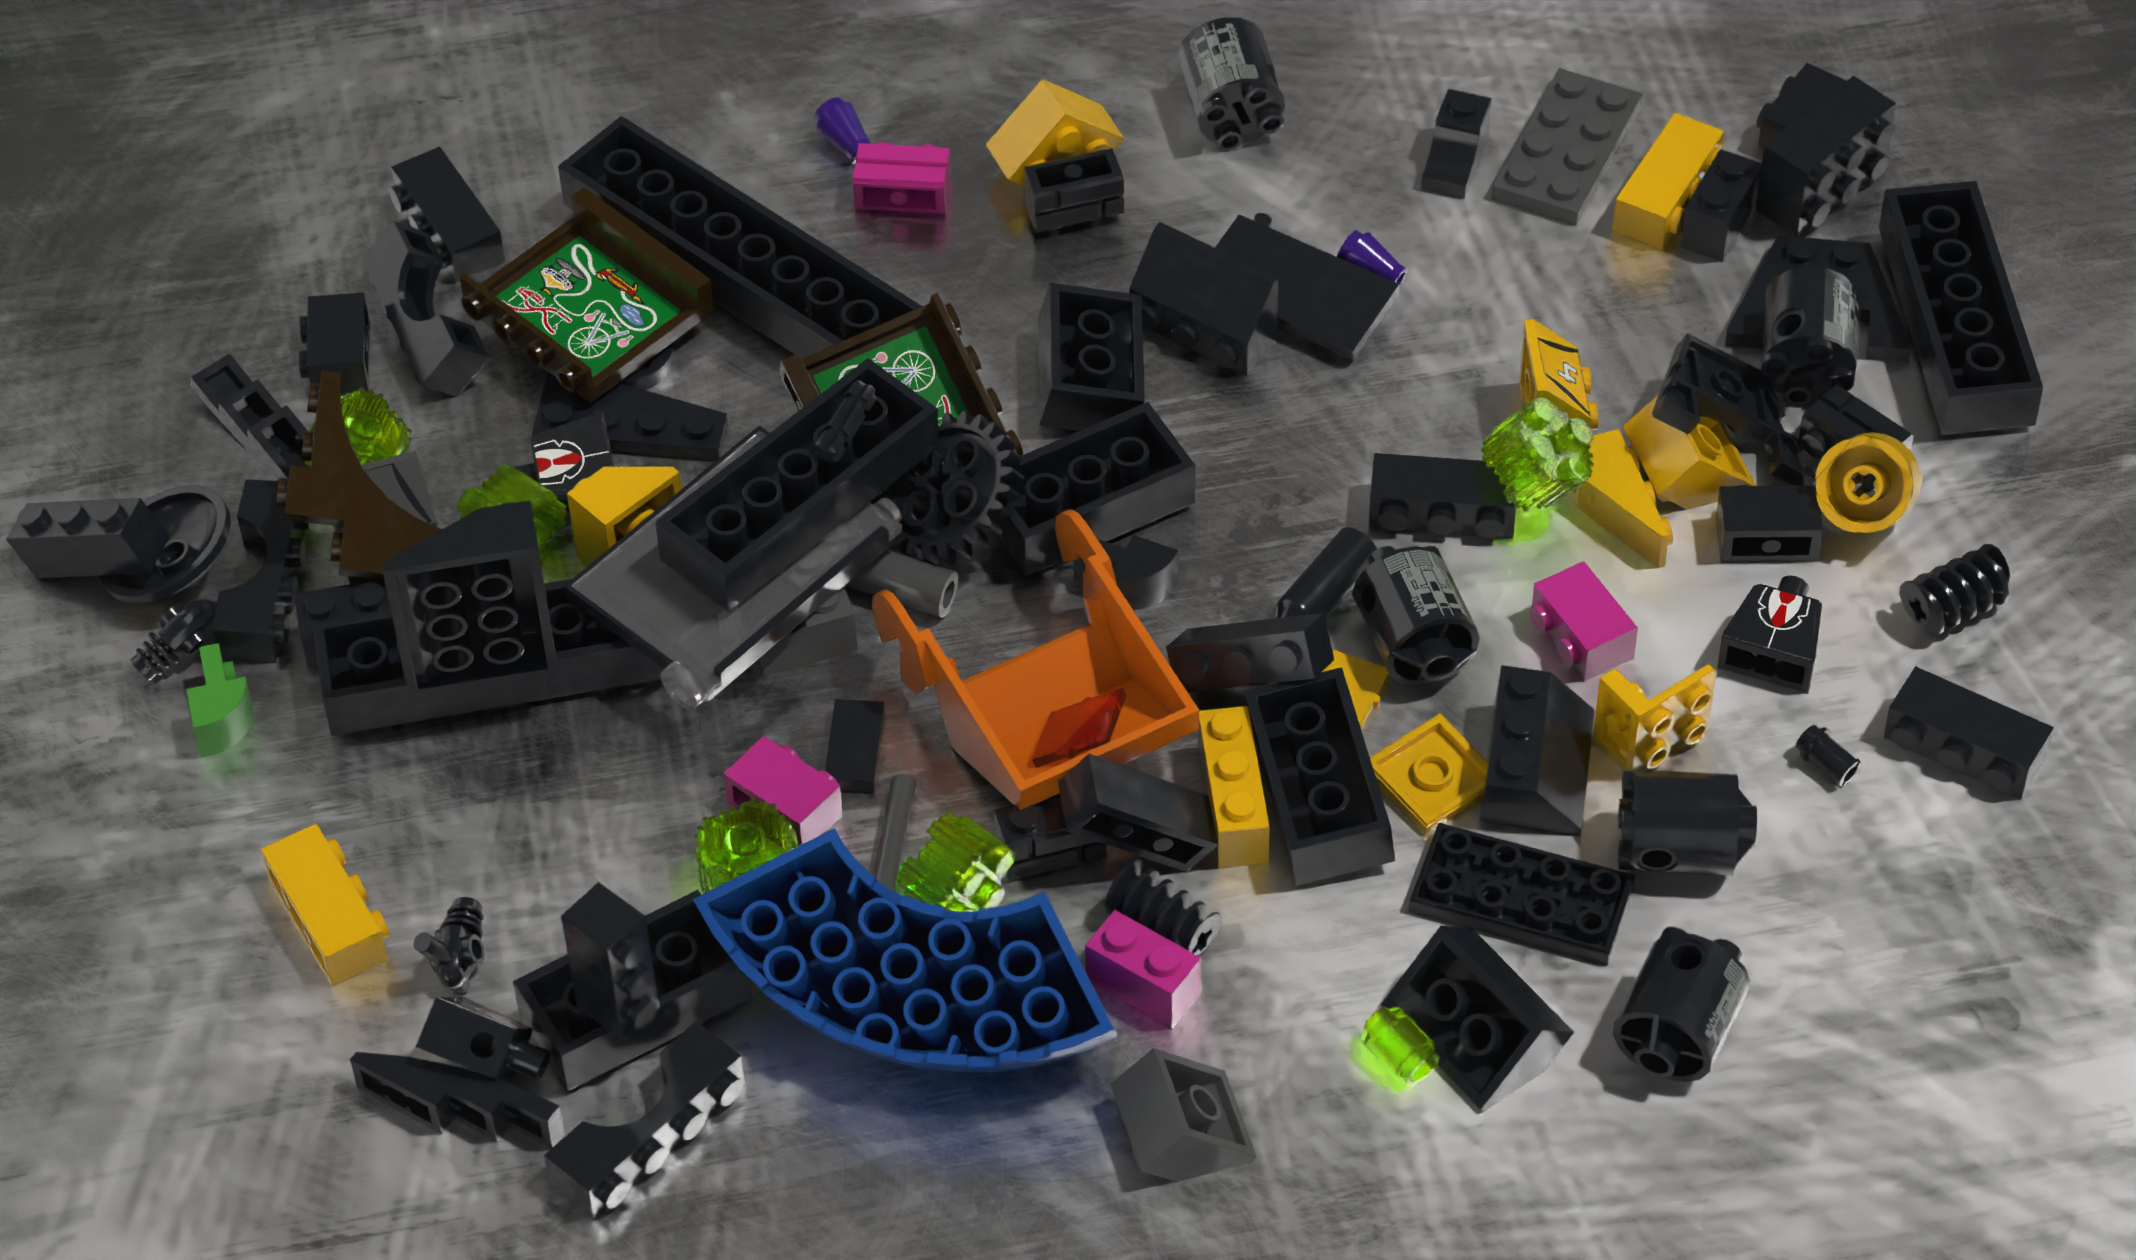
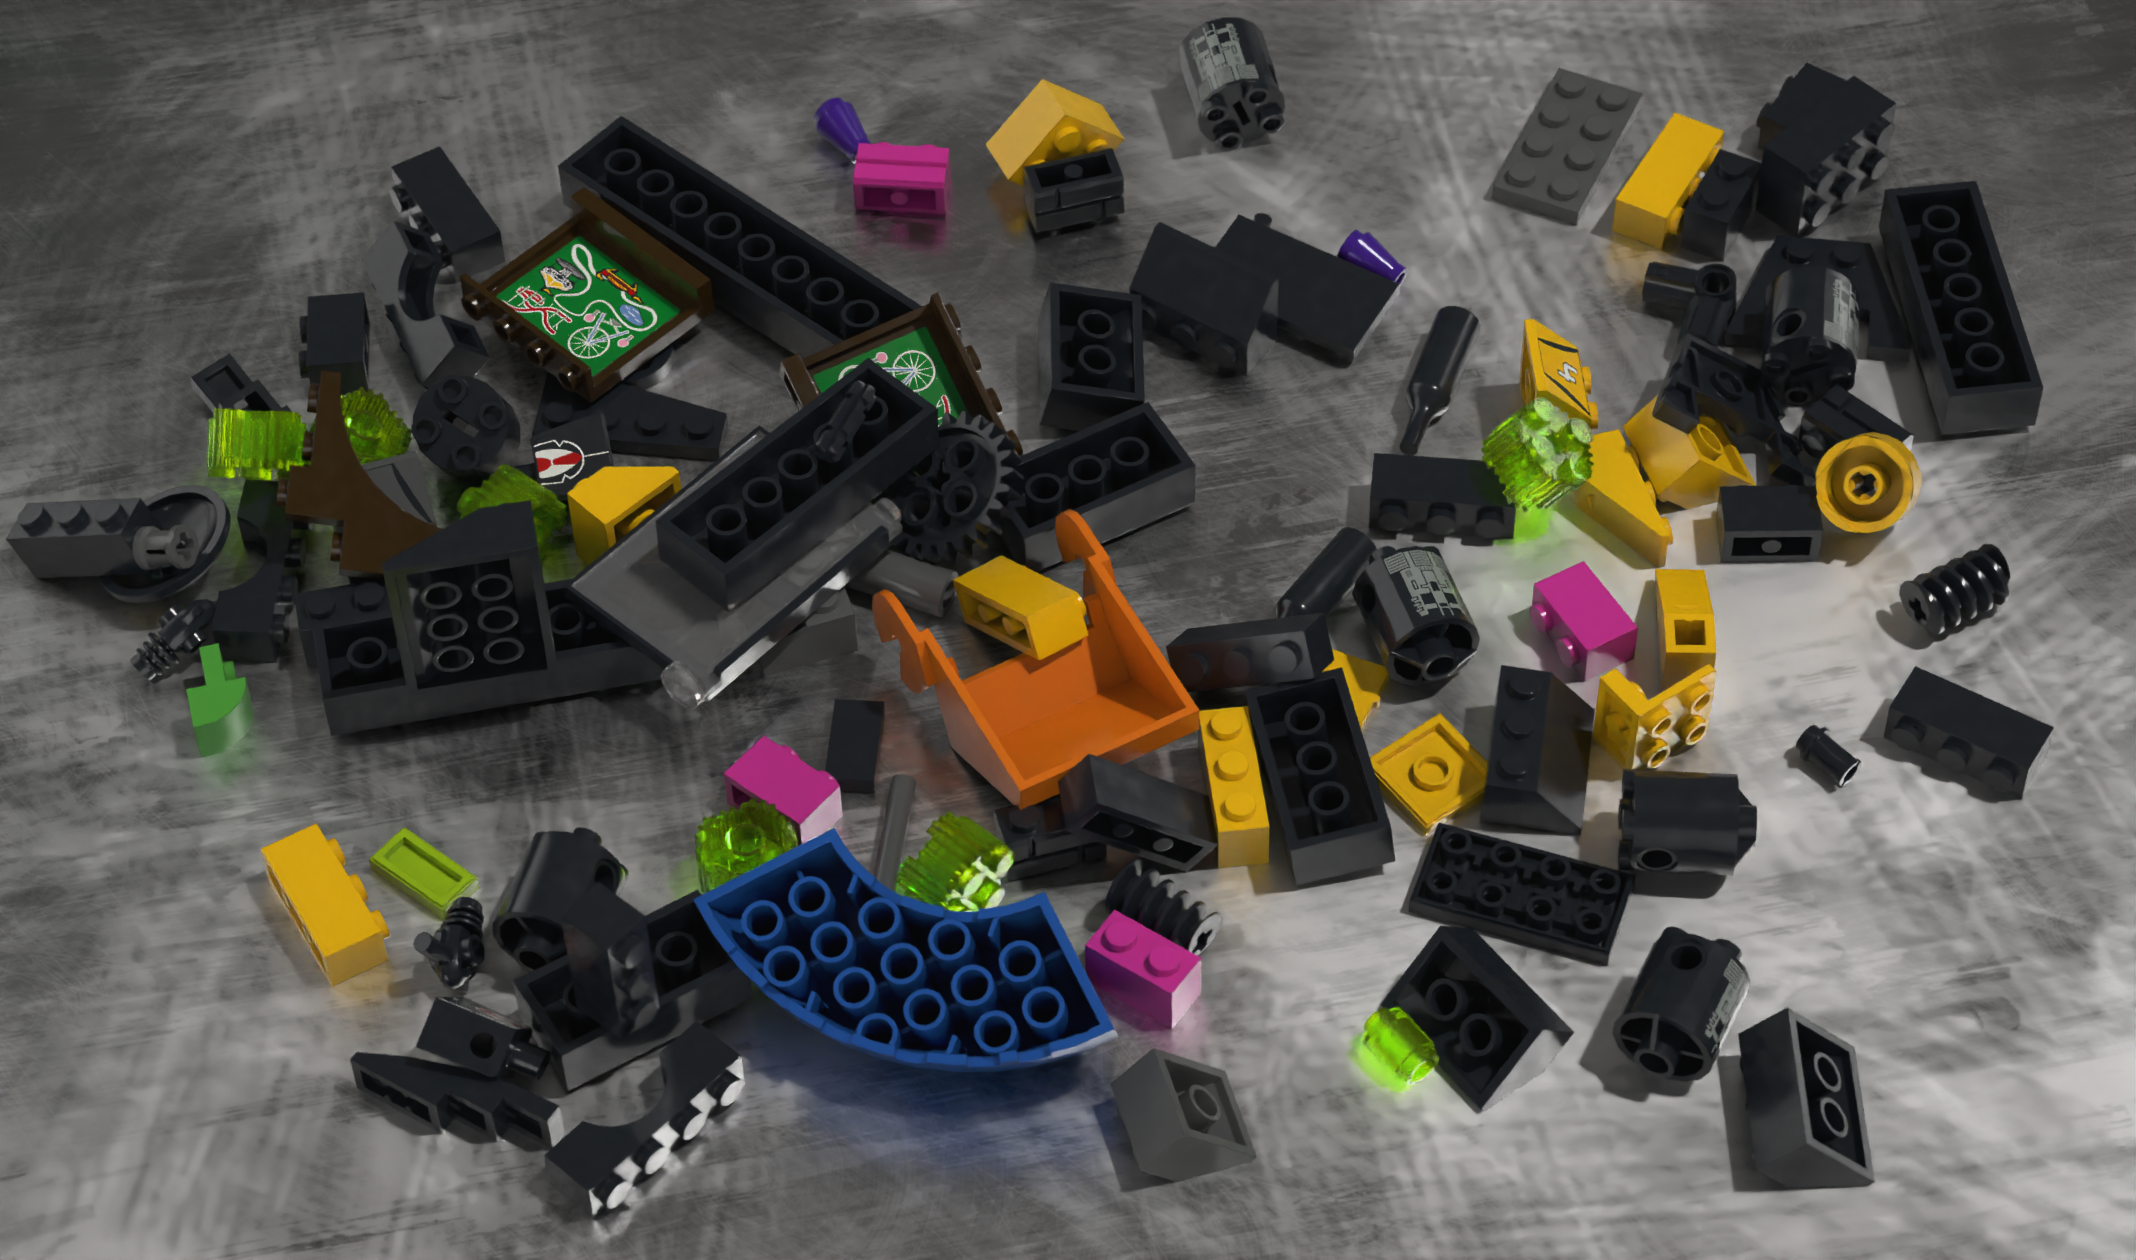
(165, 547): none -> dark grey bush
(254, 443): none -> clear neon green brick
(423, 872): none -> lime tile
(448, 410): none -> black cylinder
(547, 883): none -> black cylinder
(1021, 607): none -> yellow brick
(1079, 727): clear red piece -> none
(1143, 571): black brick -> none
(1438, 371): none -> black piece
(1457, 143): black arch -> none
(1683, 623): none -> yellow slope
(1705, 294): none -> black piece
(1774, 635): torso -> none
(1804, 1104): none -> black slope

